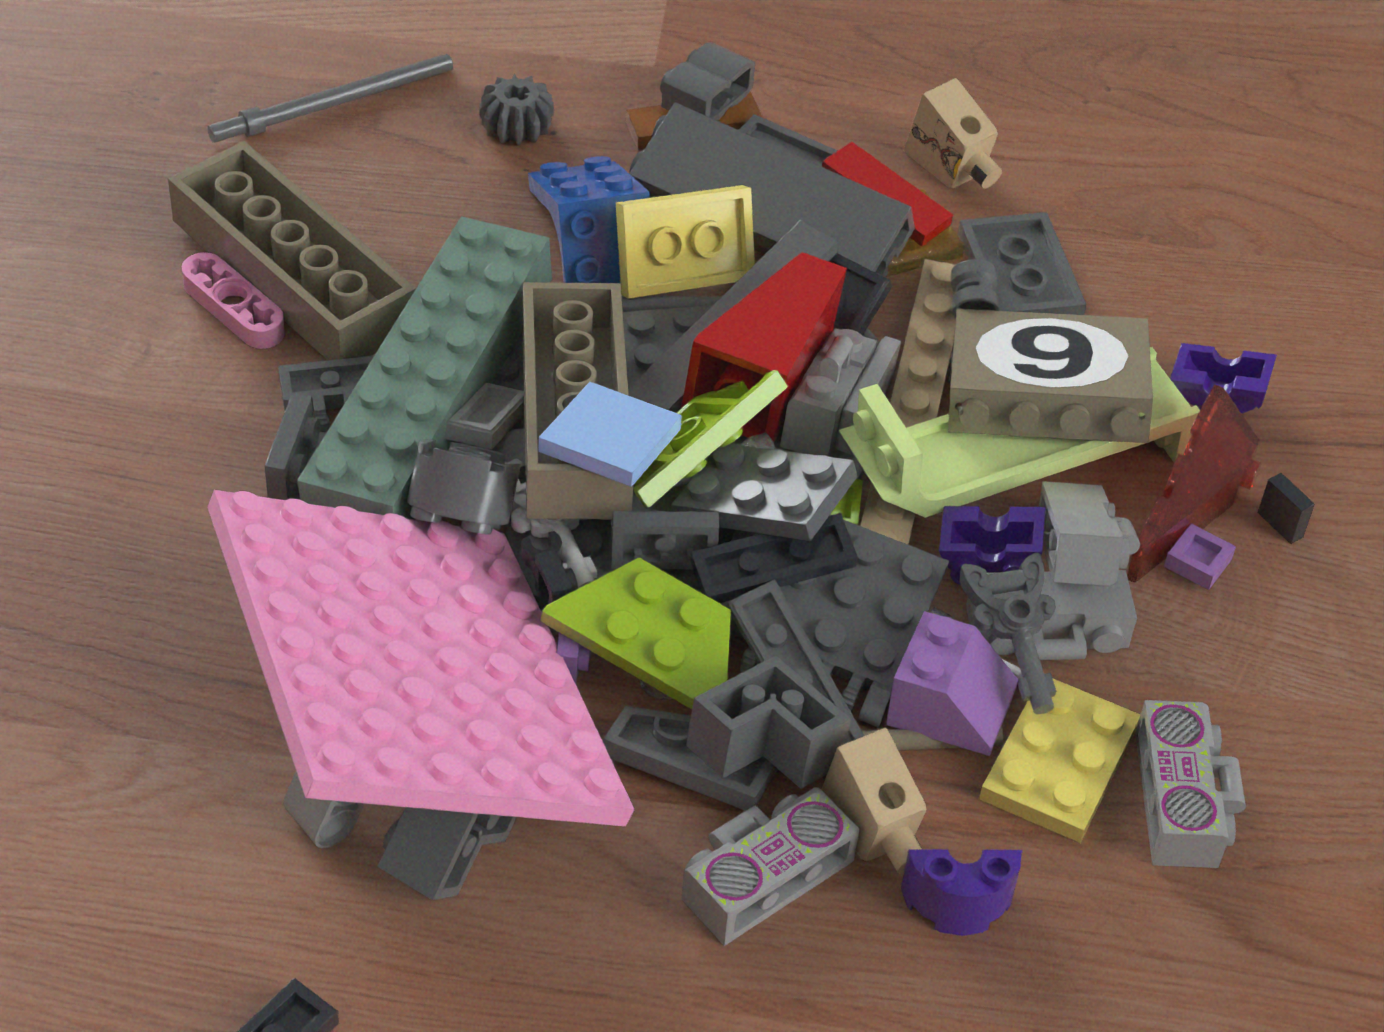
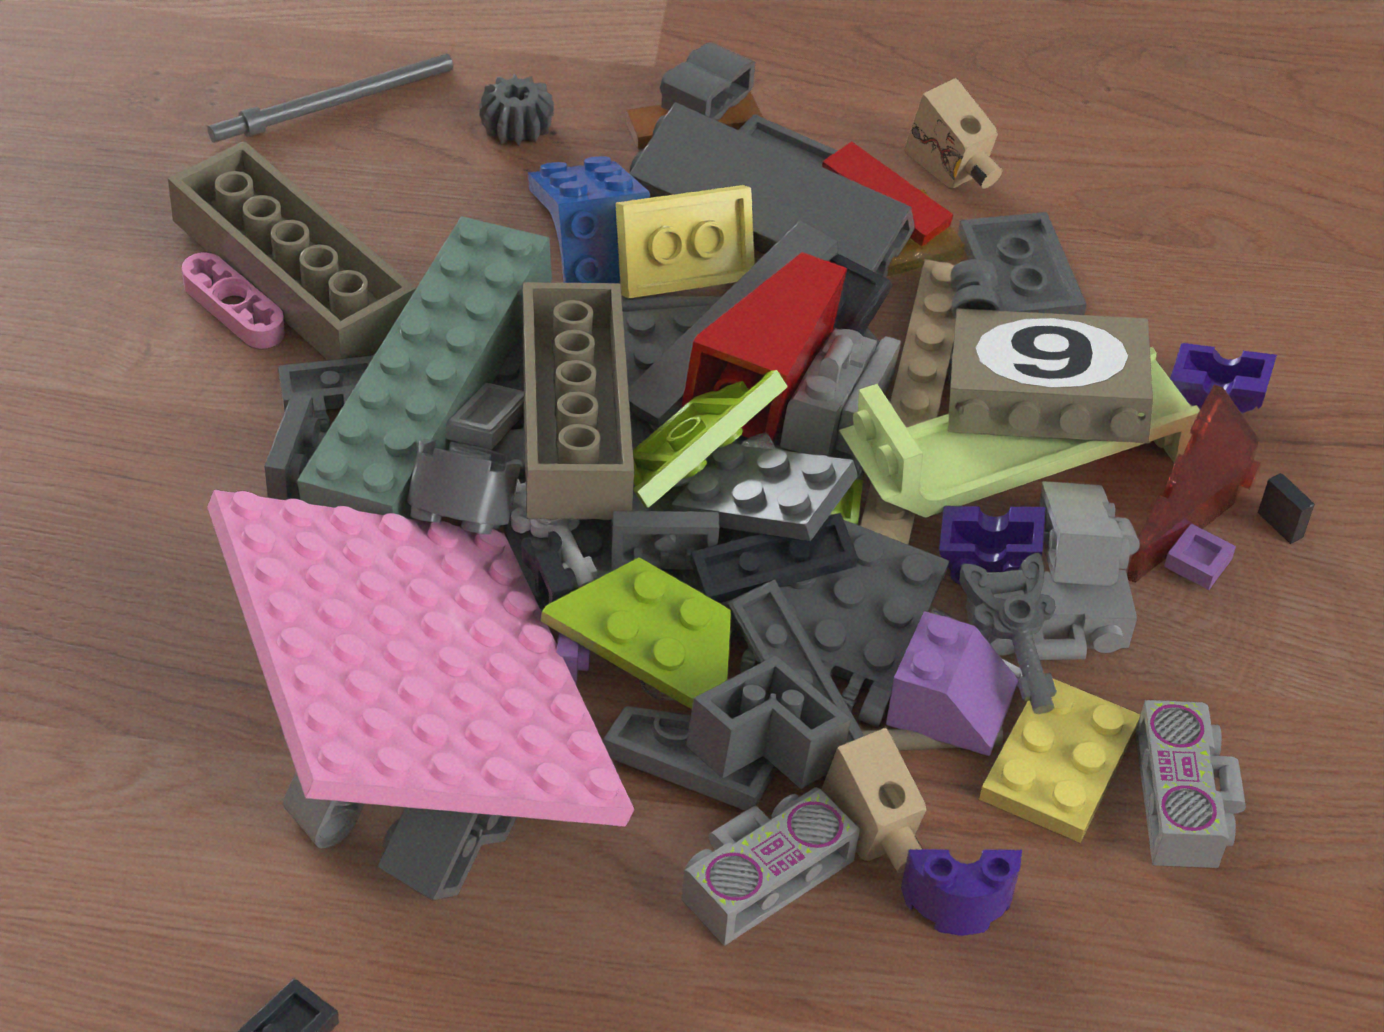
(610, 433): light blue tile -> none

